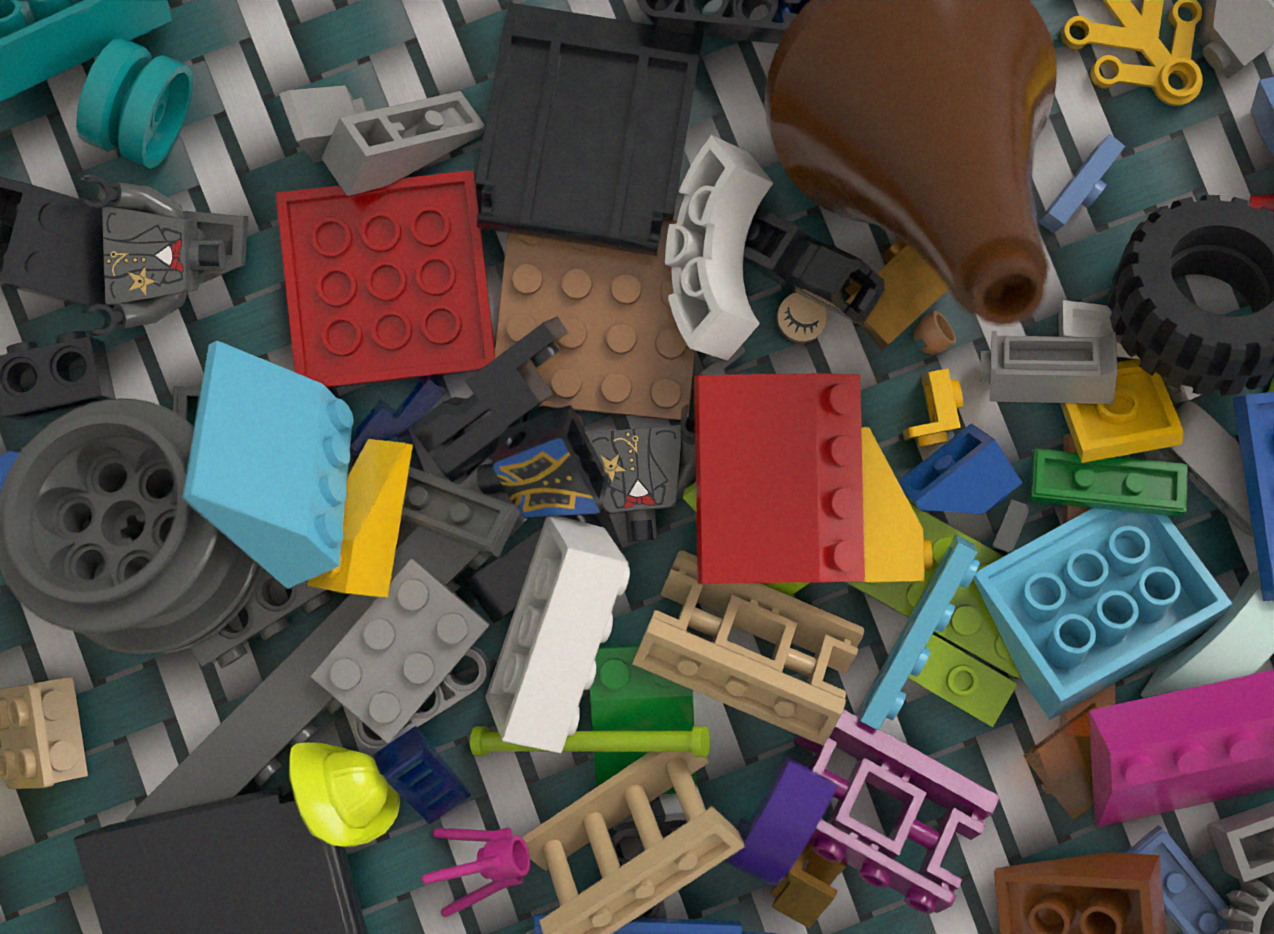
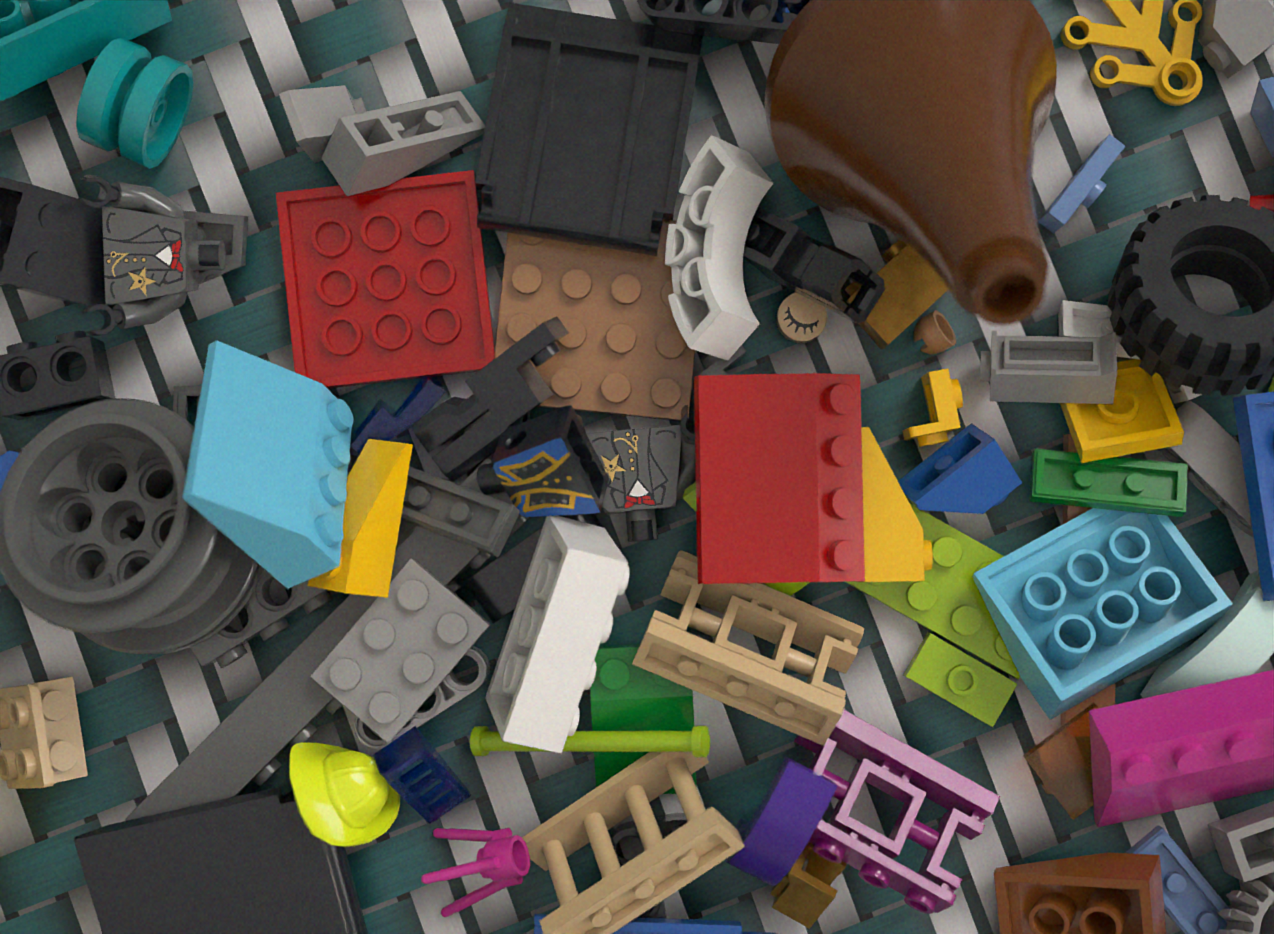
(909, 651): medium azure plate -> none
(1010, 527): dark grey tile -> none

